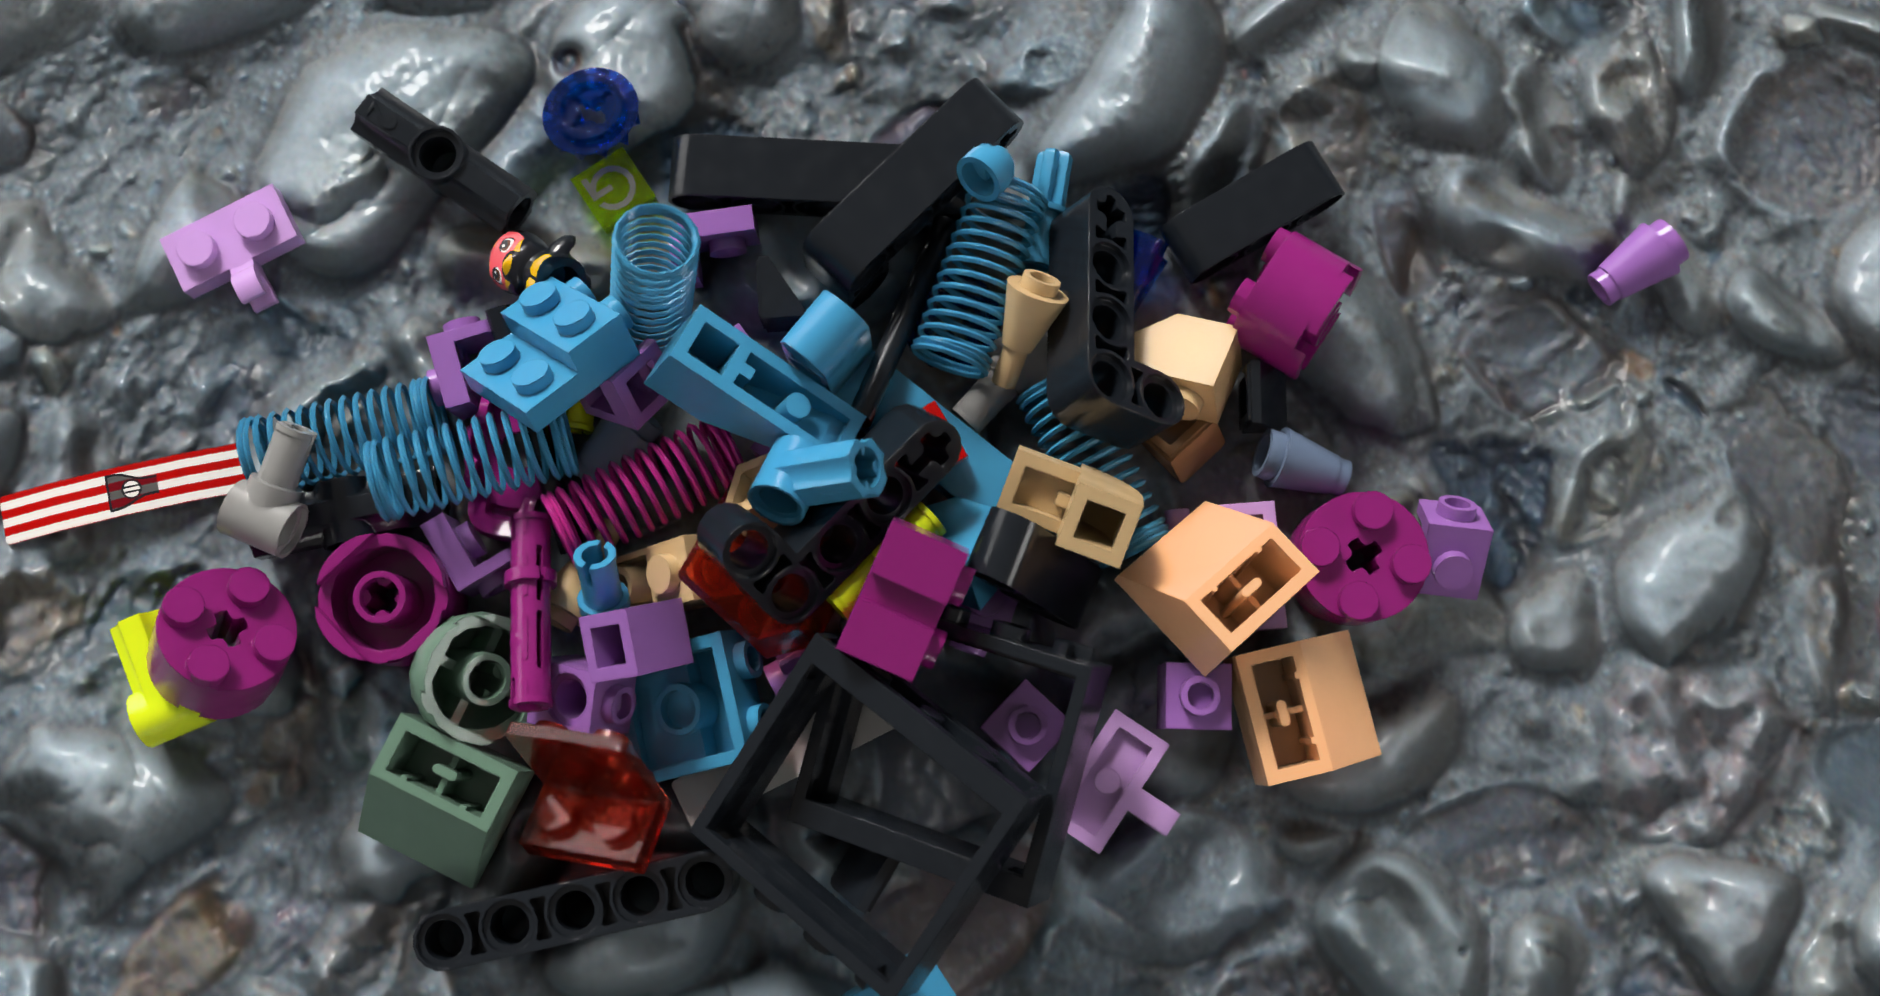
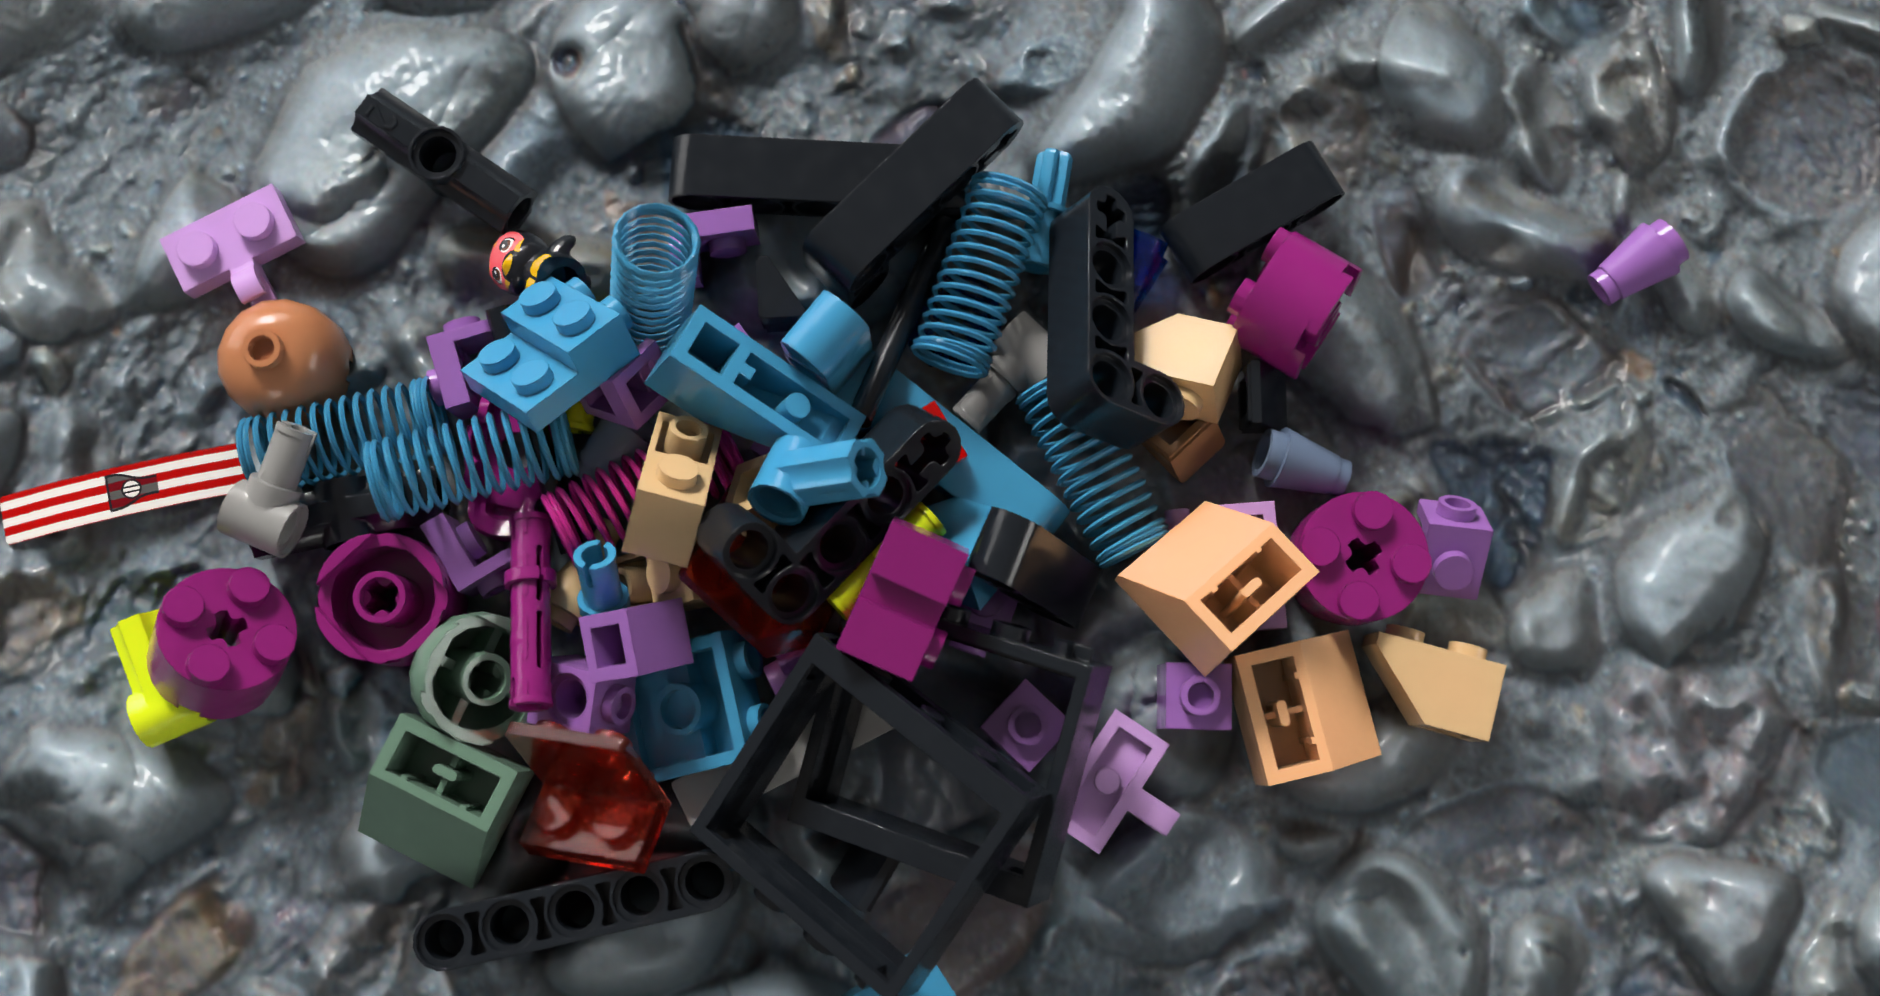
(283, 358): none -> nougat cylinder
(597, 90): clear blue gear -> none
(613, 188): clear neon green tile -> none
(672, 489): none -> tan slope
(986, 171): dark azure hinge -> none
(1029, 311): tan cone -> none
(1080, 504): tan brick -> none
(1437, 687): none -> tan slope

